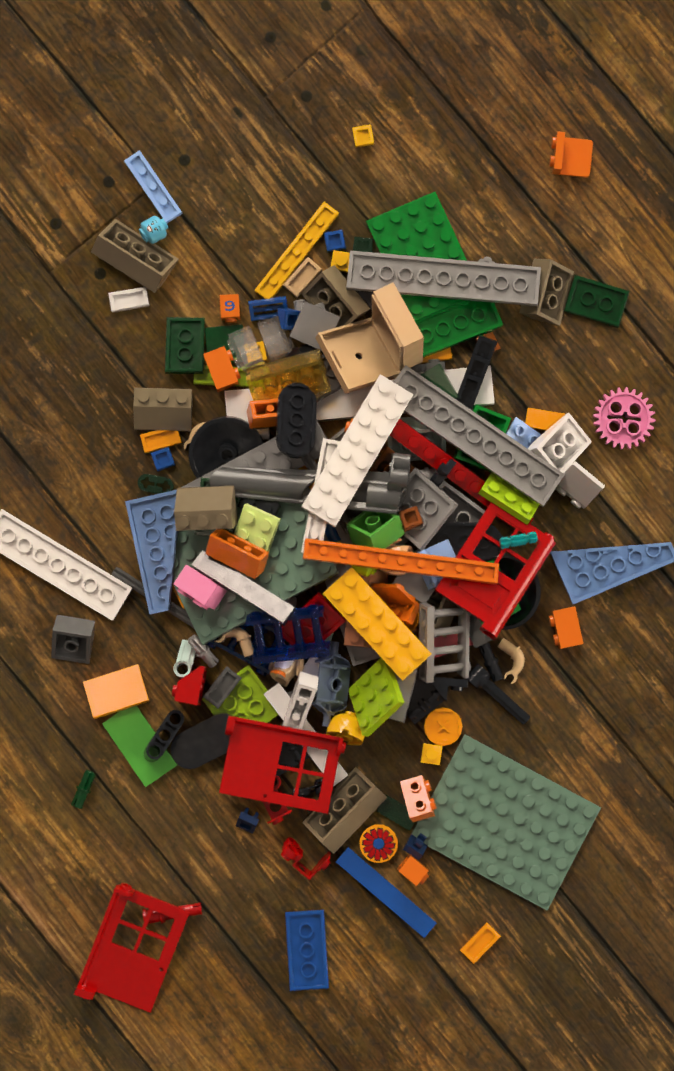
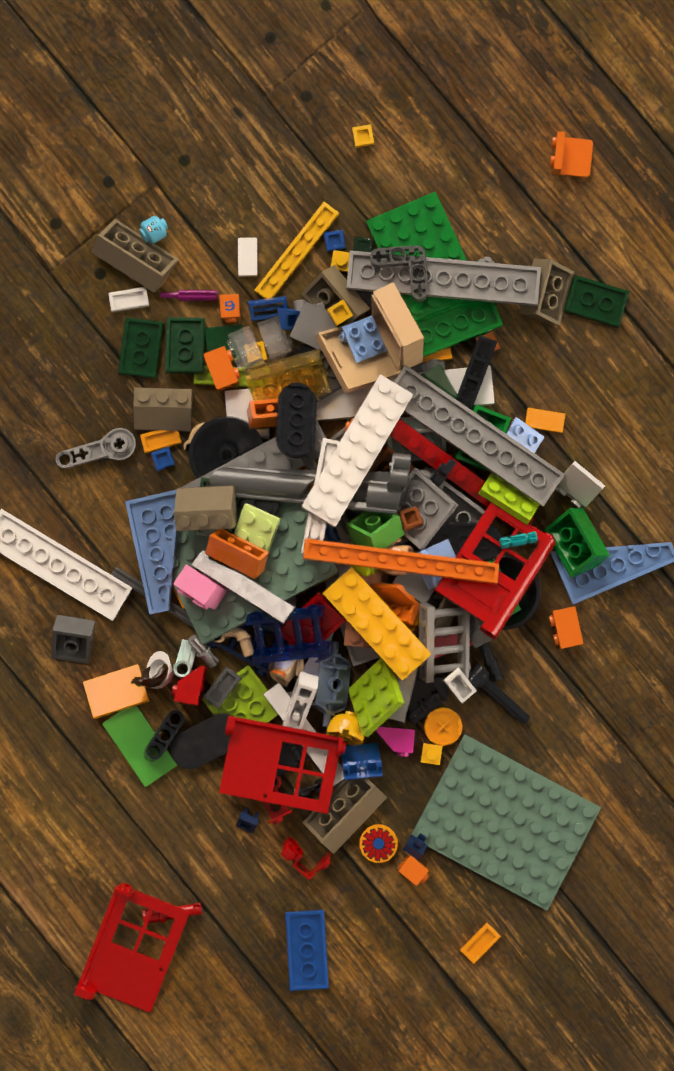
(83, 789): dark green axle -> none
(102, 449): none -> light grey beam
(140, 348): none -> dark green tile
(153, 186): light blue plate -> none
(157, 480): clear green beam -> none
(158, 672): none -> piece
(192, 295): none -> magenta axle
(247, 257): none -> white tile
(302, 277): tan tile -> none
(339, 312): none -> yellow plate
(361, 761): none -> blue hinge
(363, 339): none -> light blue hinge
(386, 892): blue tile -> none
(396, 812): clear green tile -> none
(398, 739): none -> dark pink slope
(412, 262): none -> dark grey beam
(417, 798): brick -> none
(459, 685): none -> white slope
(517, 656): tan piece -> none
(561, 443): white slope -> none
(577, 542): none -> green slope
(624, 401): bright pink gear -> none

